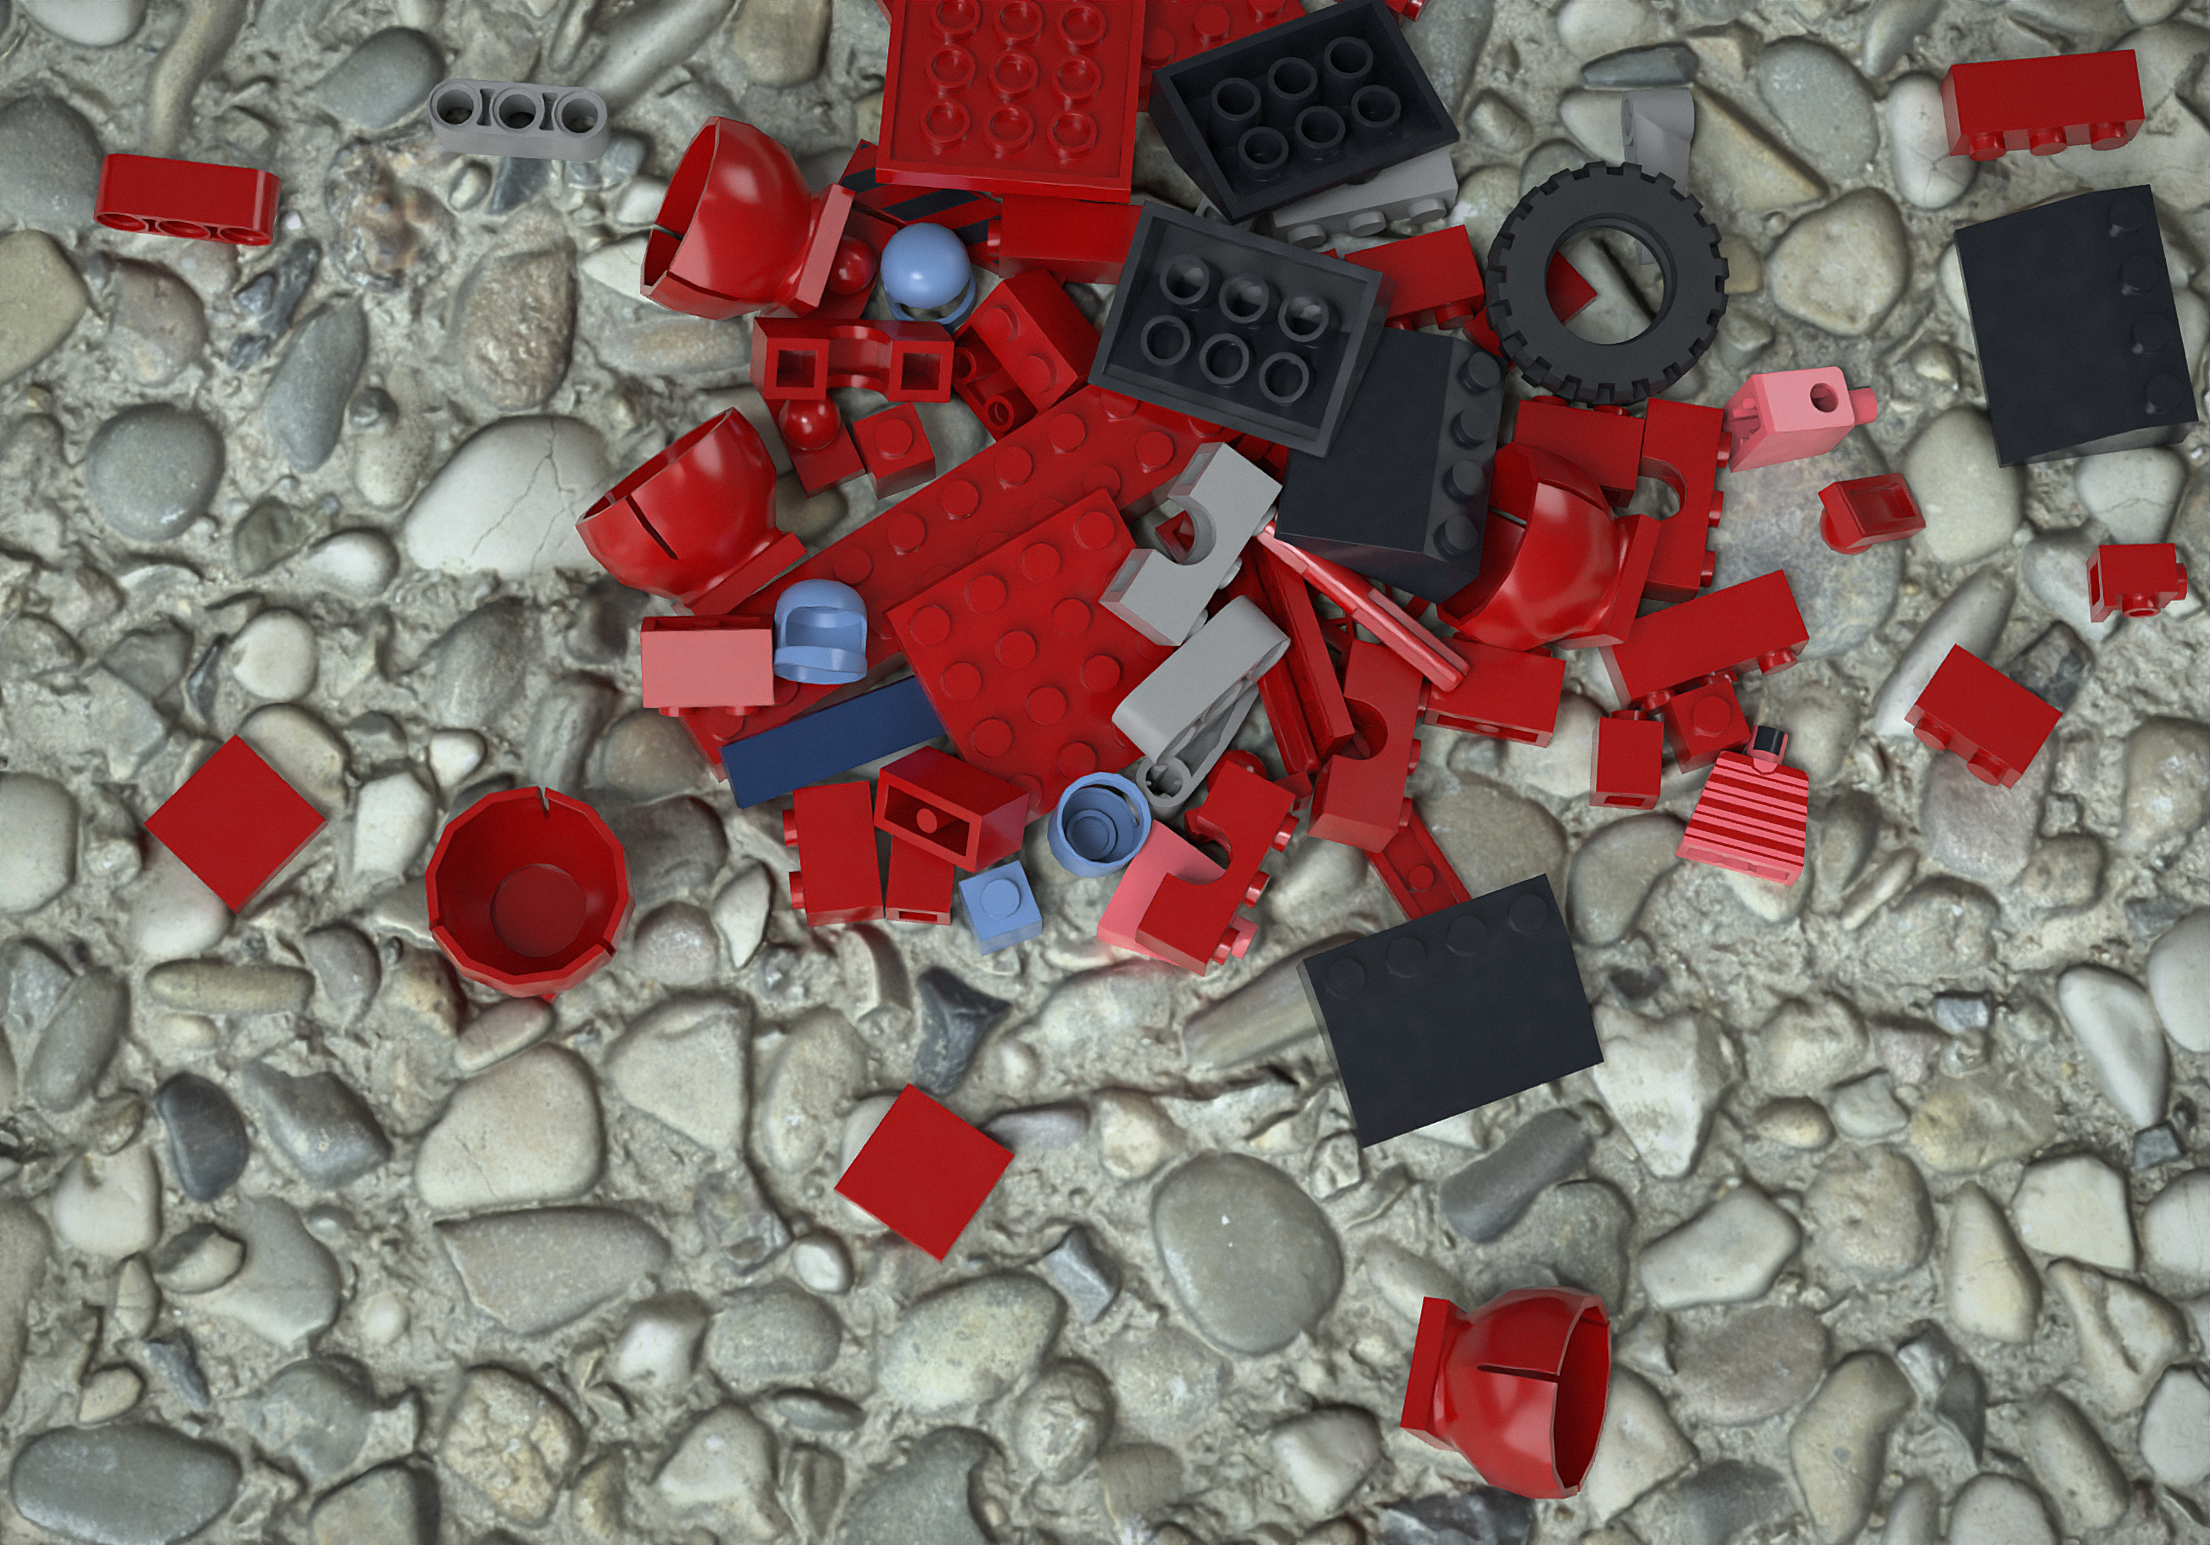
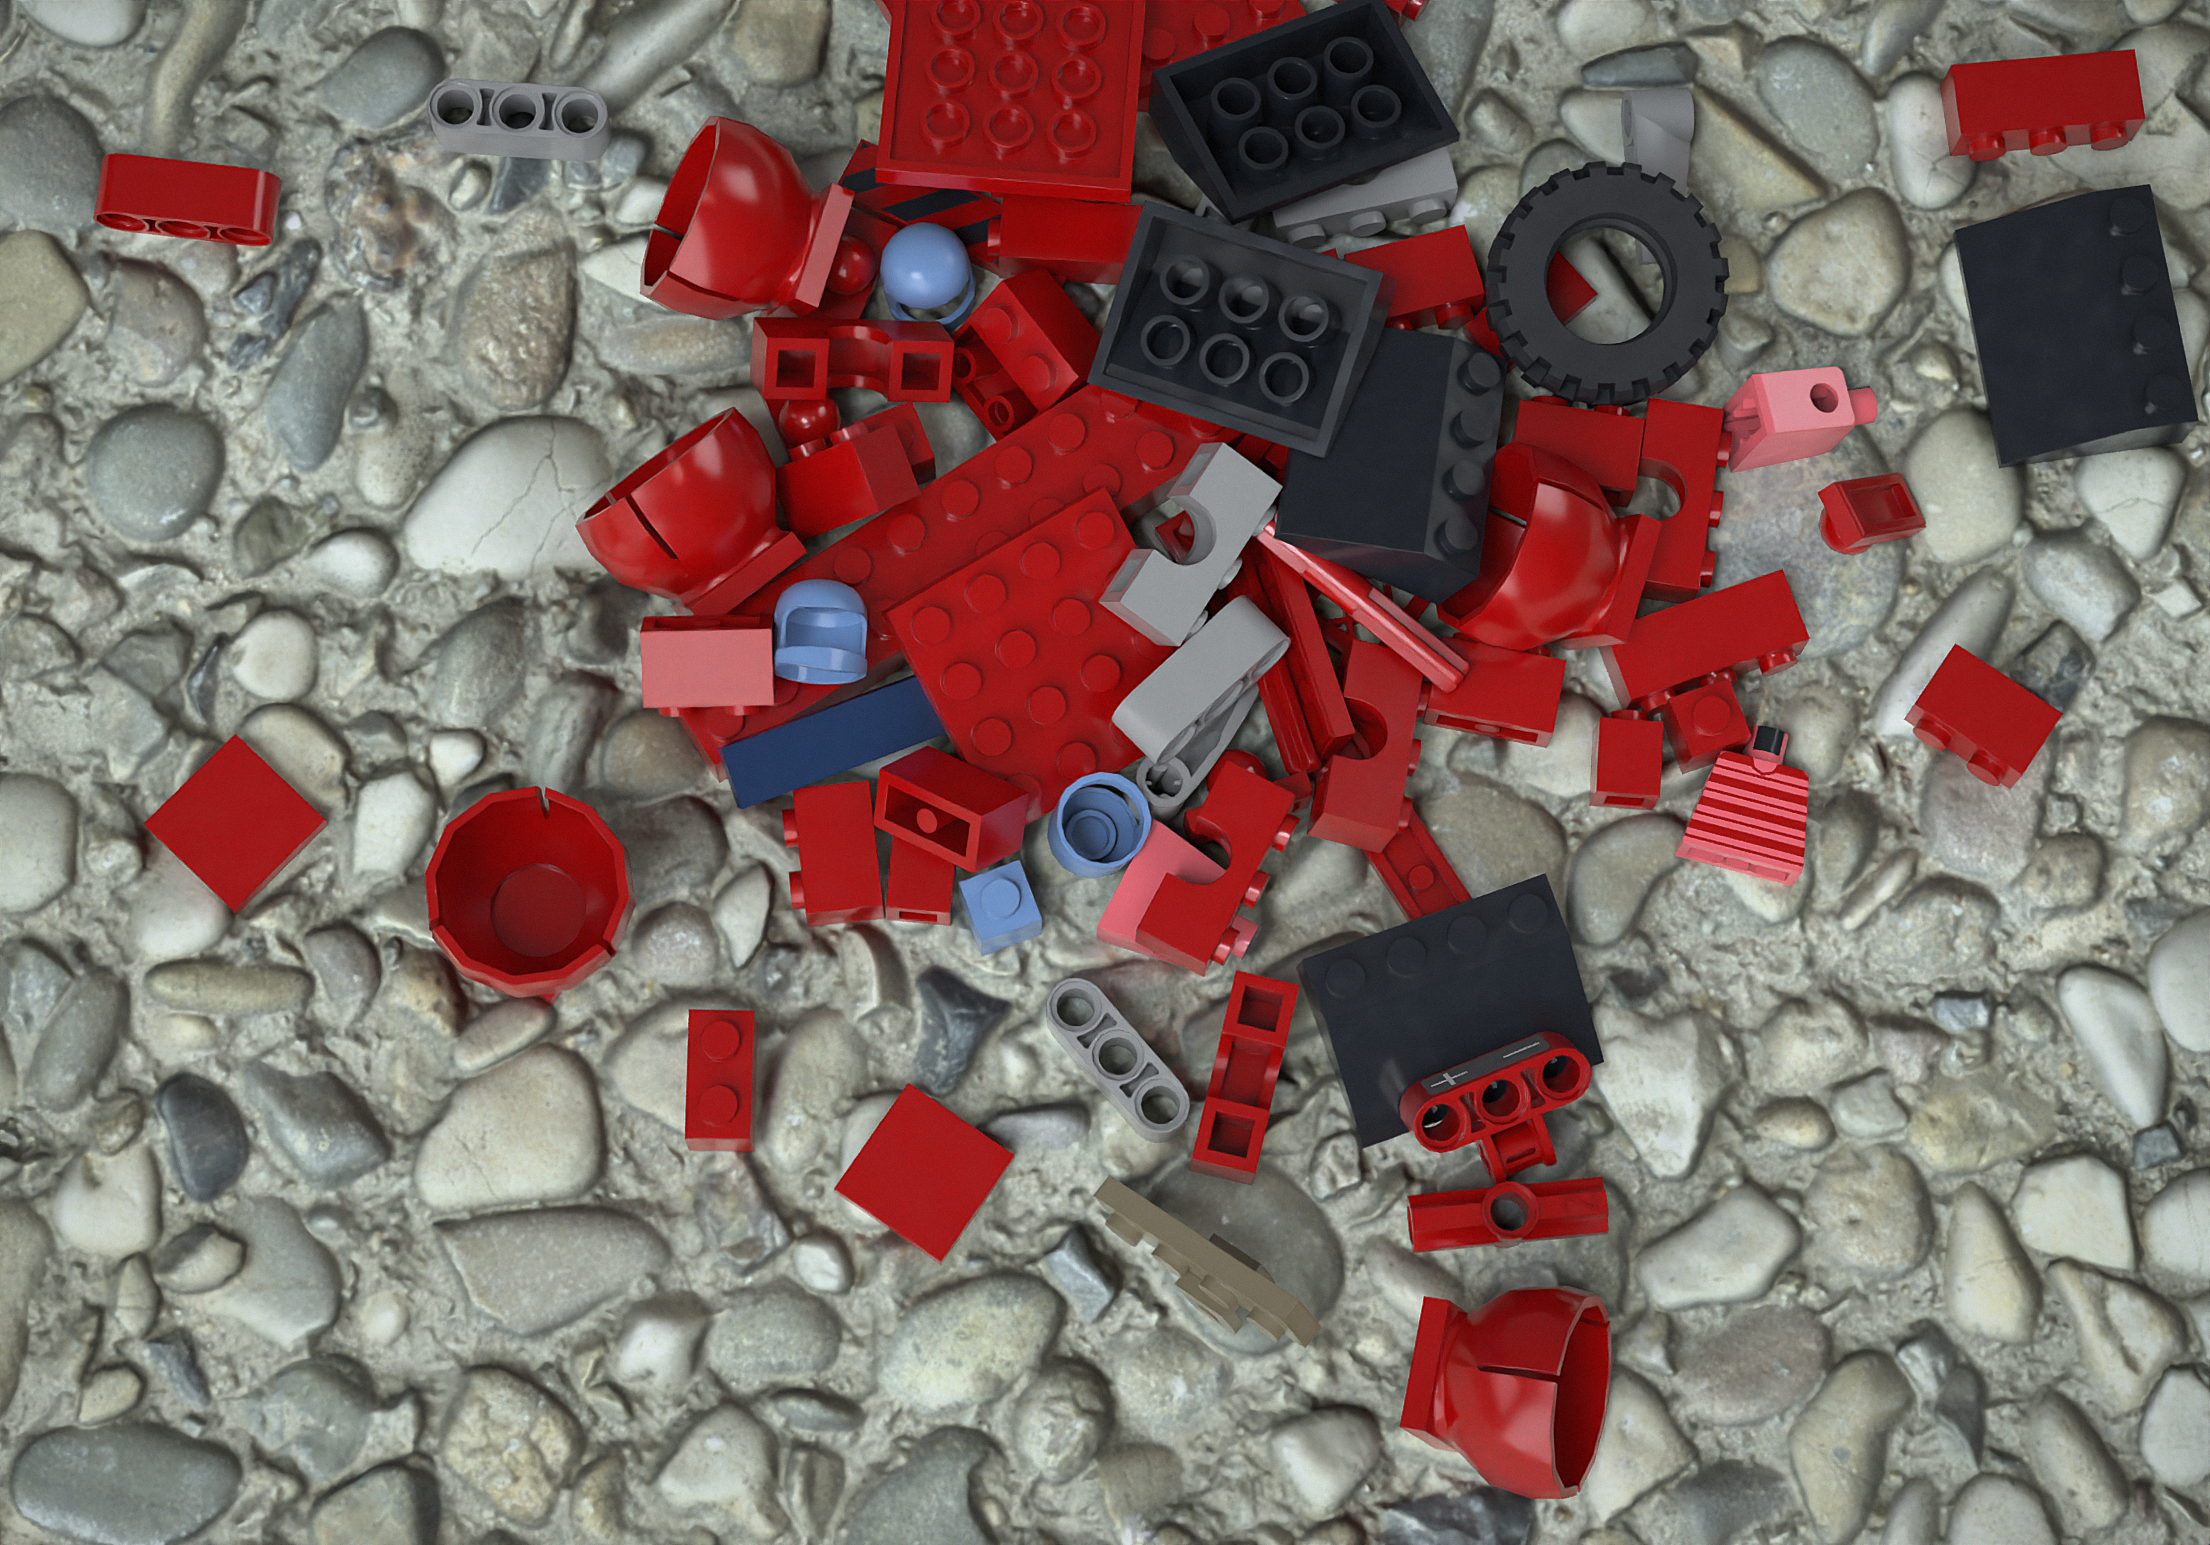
(721, 1080): none -> red brick
(844, 482): none -> red brick
(1108, 1030): none -> light grey beam
(1210, 1271): none -> dark tan plate
(1244, 1078): none -> red arch
(1512, 1129): none -> red beam
(1549, 1211): none -> red piece
(2134, 580): red brick -> none

